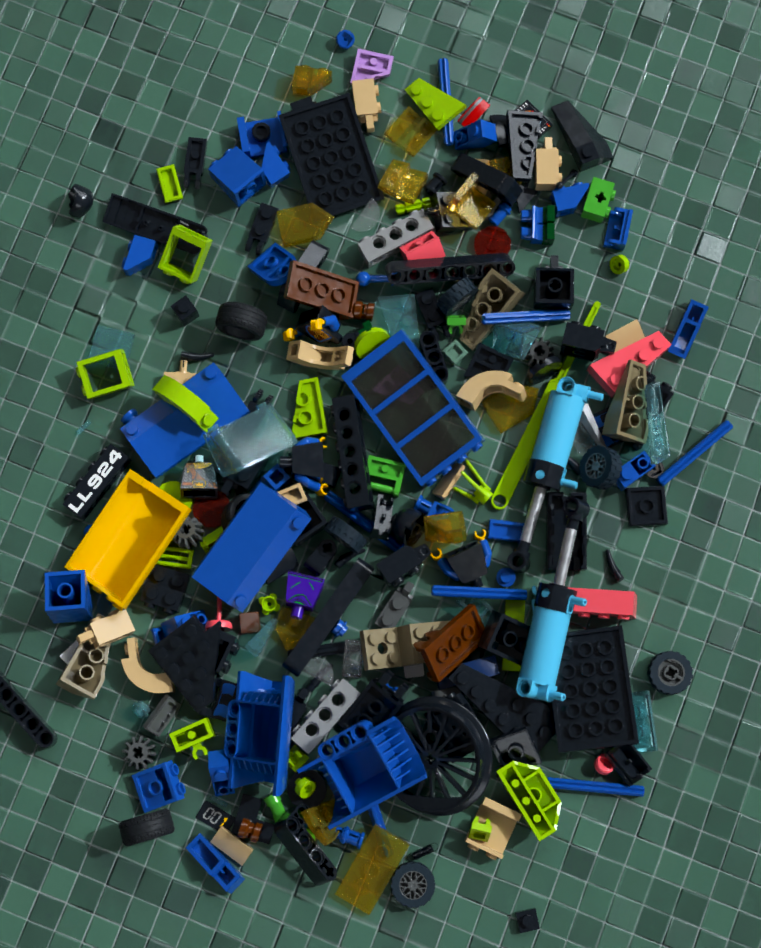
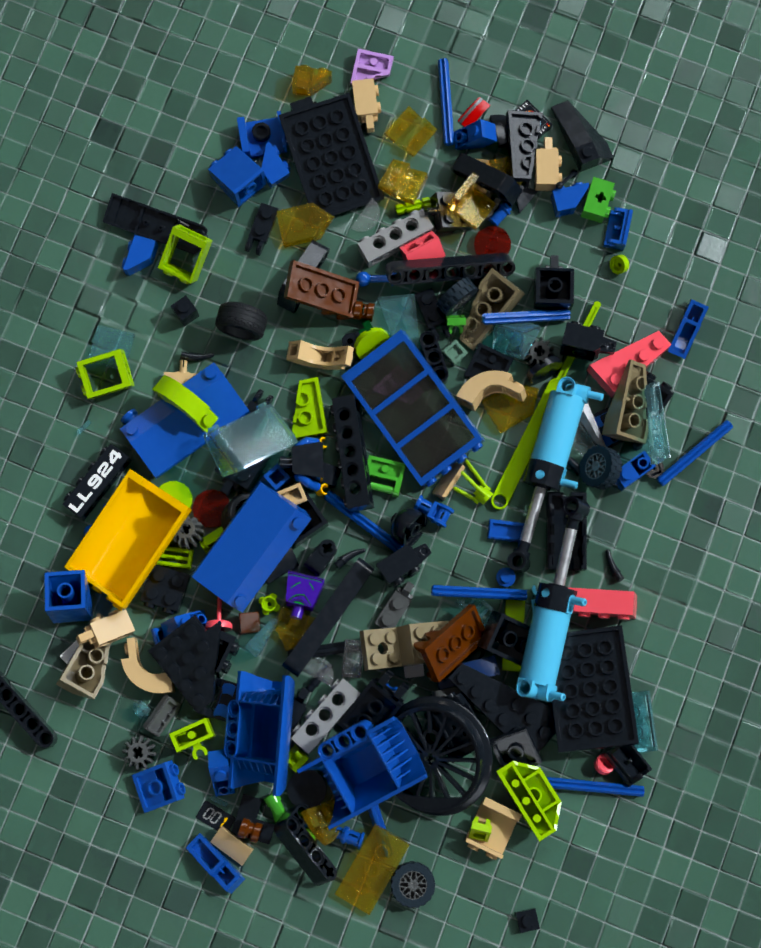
(80, 200): black hair -> none
(146, 827): black tyre -> none
(169, 183): lime tile -> none
(195, 160): black hinge -> none
(199, 480): torso -> none
(272, 265): blue tile -> none
(305, 787): lime tile -> none
(316, 324): torso -> none
(339, 628): blue plate -> none
(345, 39): blue tile -> none
(345, 534): black wheel -> none
(381, 518): black hinge -> none
(422, 852): black piece -> none
(434, 103): lime wing -> none
(435, 184): black bush -> none
(445, 528): clear yellow slope -> none
(467, 562): black torso -> none
(541, 225): blue hips -> none
(626, 335): tan slope -> none
(646, 506): black tile -> none
(670, 672): black wheel -> none

